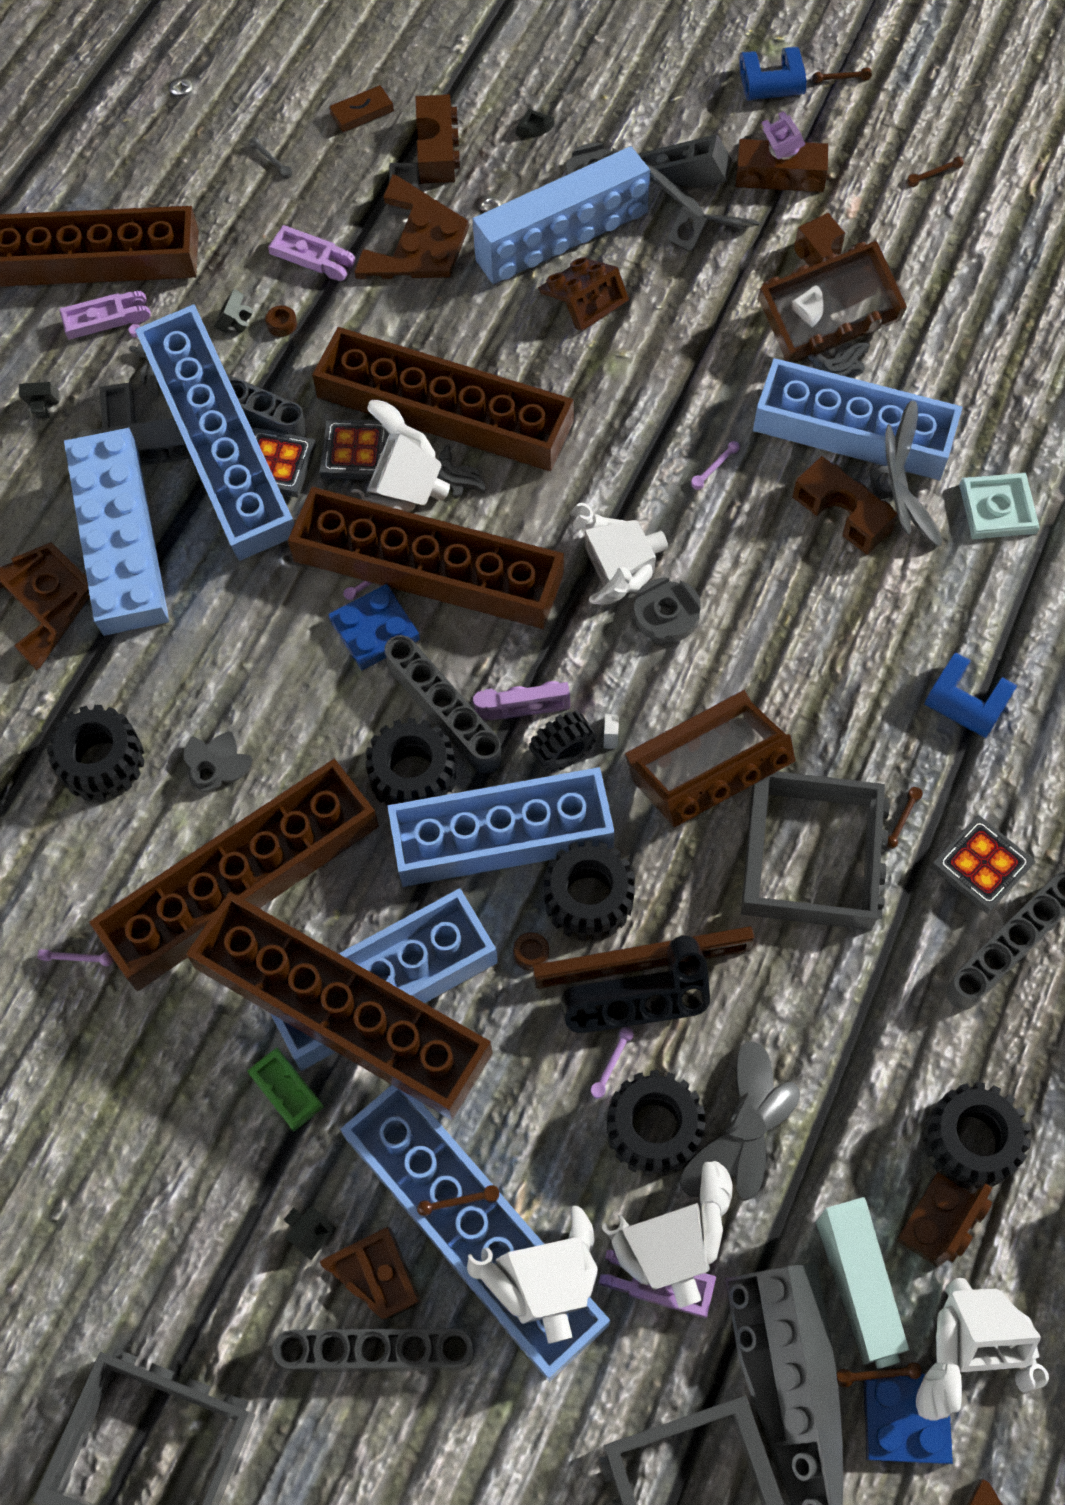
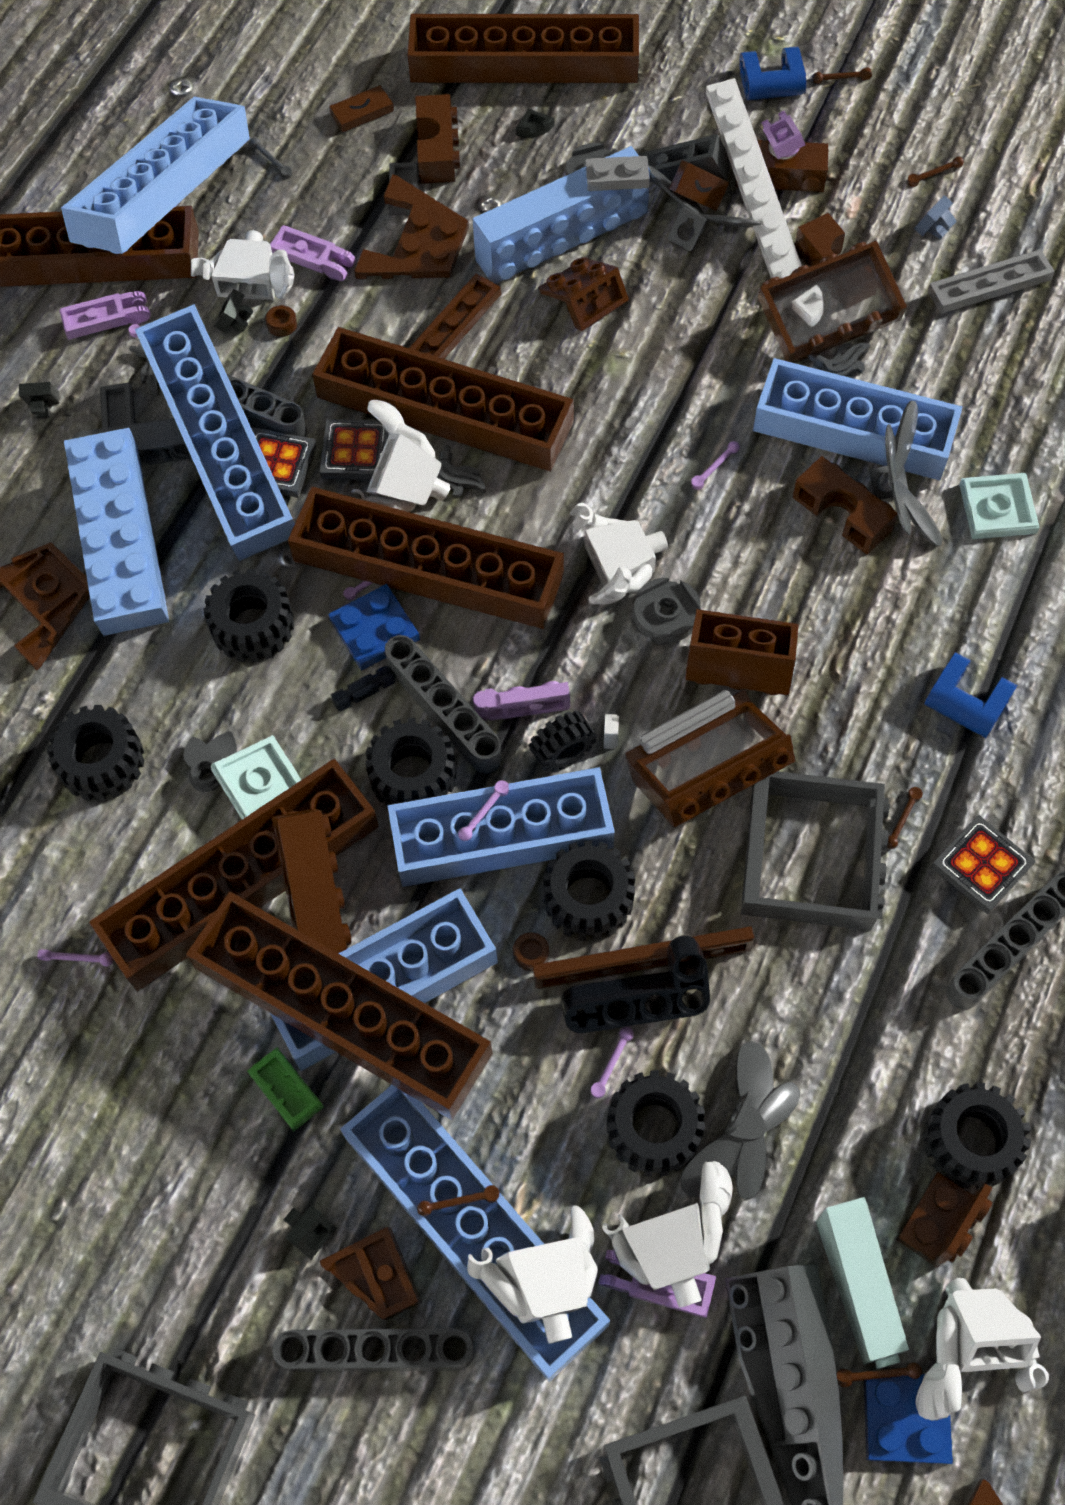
(155, 175): none -> light blue brick
(245, 593): none -> black tyre
(248, 268): none -> white torso
(255, 775): none -> light aqua tile
(309, 877): none -> reddish brown brick
(363, 688): none -> black axle
(458, 317): none -> reddish brown plate
(501, 789): none -> lavender hinge
(523, 48): none -> reddish brown brick
(617, 173): none -> light grey plate
(687, 722): none -> light grey axle
(699, 185): none -> reddish brown tile
(742, 652): none -> reddish brown brick
(753, 178): none -> white plate
(937, 220): none -> sand blue tile
(990, 281): none -> light grey plate

